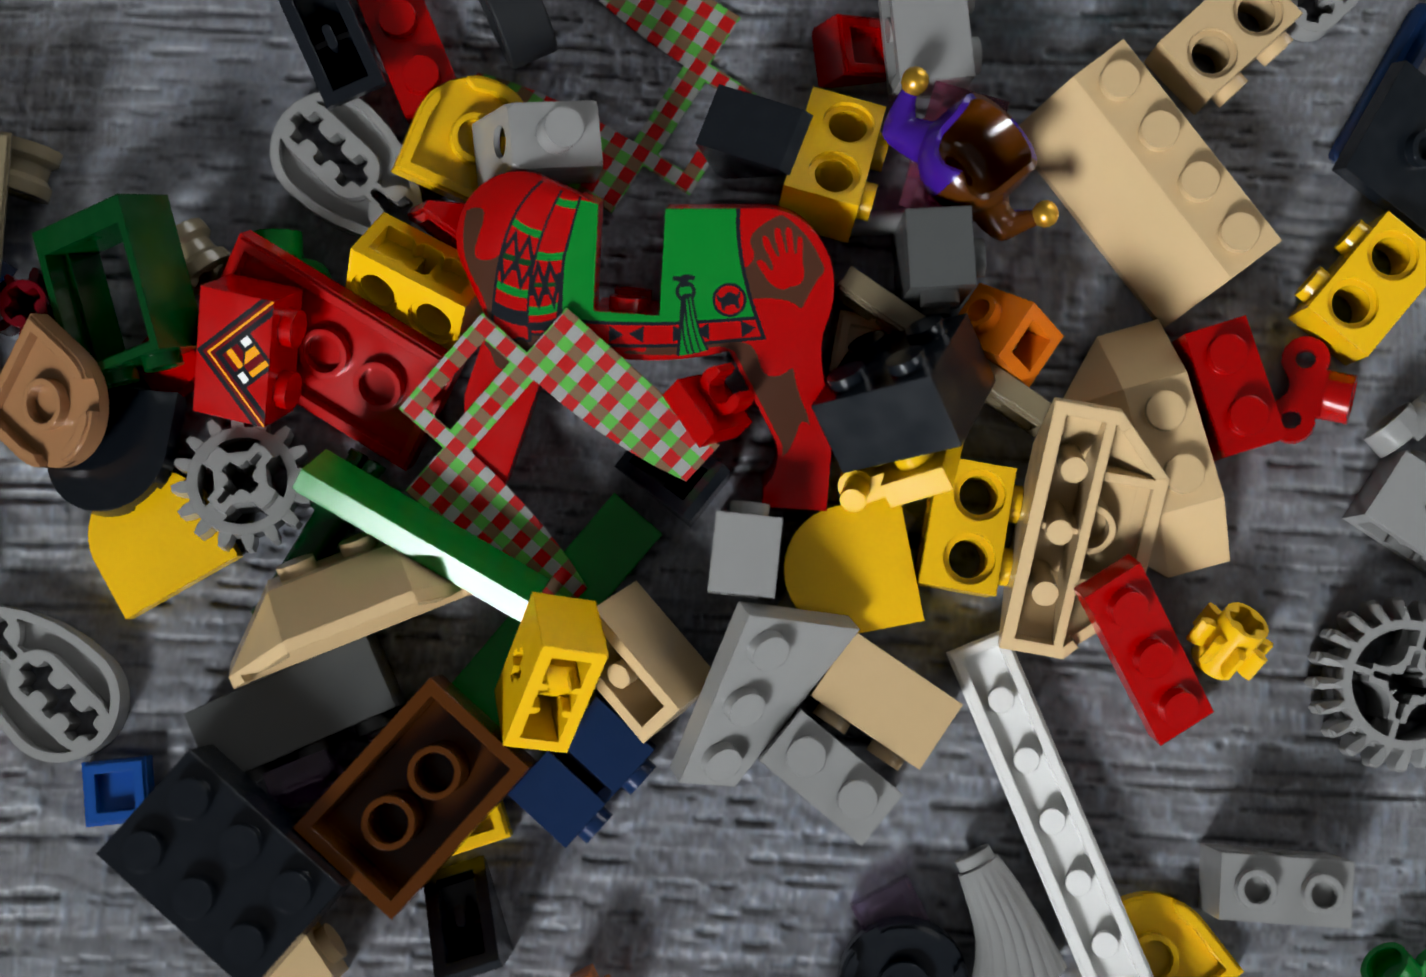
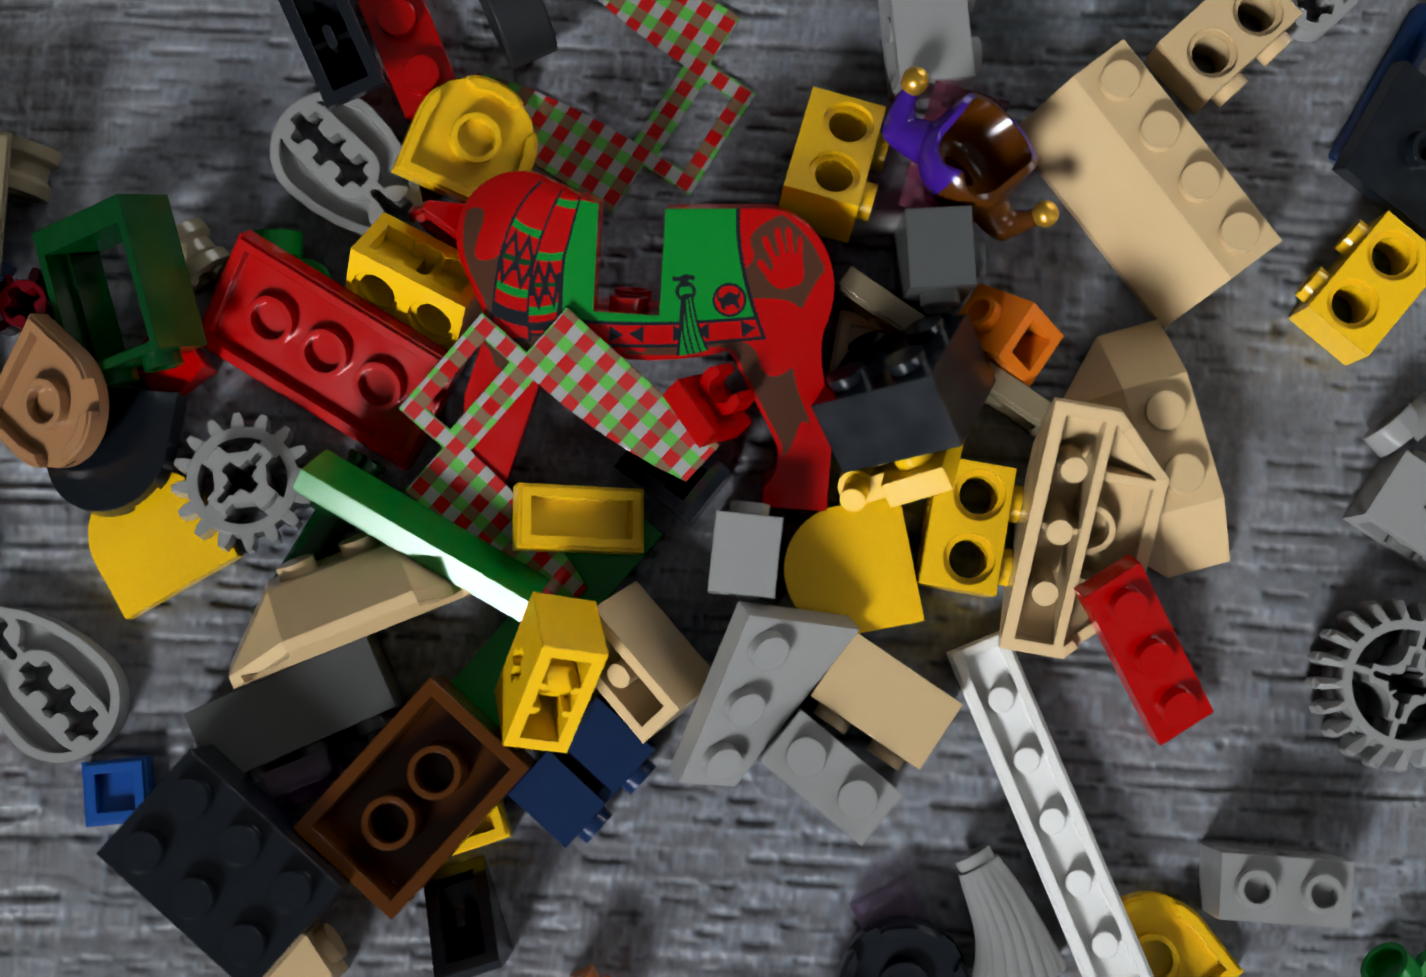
(248, 349): red brick -> none
(540, 137): light grey torso -> none
(578, 519): none -> yellow tile
(751, 135): black slope -> none
(848, 51): red slope -> none
(1229, 641): yellow gear -> none
(1230, 388): red brick -> none
(1314, 390): red piece -> none

